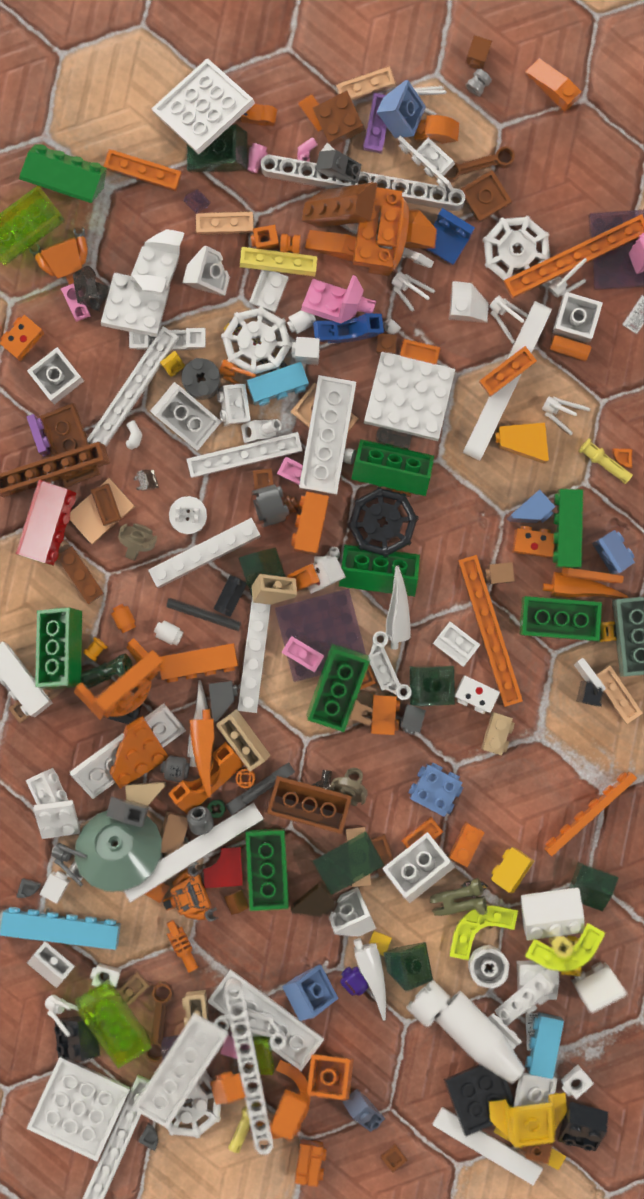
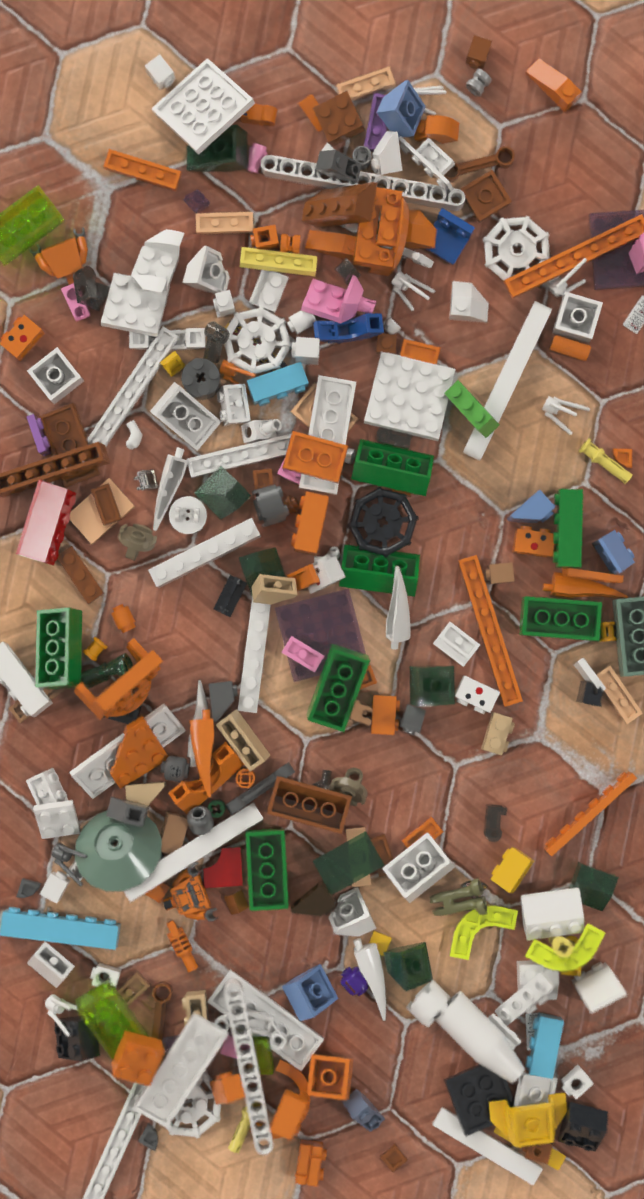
(63, 173): green slope -> none
(78, 1108): white plate -> none
(137, 1058): none -> orange brick
(160, 72): none -> white brick
(168, 633): white brick -> none
(169, 483): none -> white piece
(199, 661): orange brick -> none
(214, 618): dark grey axle -> none
(217, 336): none -> clear smoke piece
(222, 493): none -> clear green slope
(223, 304): none -> white brick
(304, 150): bright pink arm -> none
(315, 457): none -> orange tile
(346, 270): none -> clear smoke leg
(362, 154): none -> light grey wheel
(383, 669): white plate -> none
(387, 156): none -> white slope
(436, 789): medium blue brick -> none
(466, 844): orange brick -> none
(472, 409): none -> bright green brick
(480, 974): white brick -> none
(492, 821): none -> clear smoke leg
(500, 306): white plant -> none
(507, 371): orange plate -> none
(524, 440): light orange slope -> none

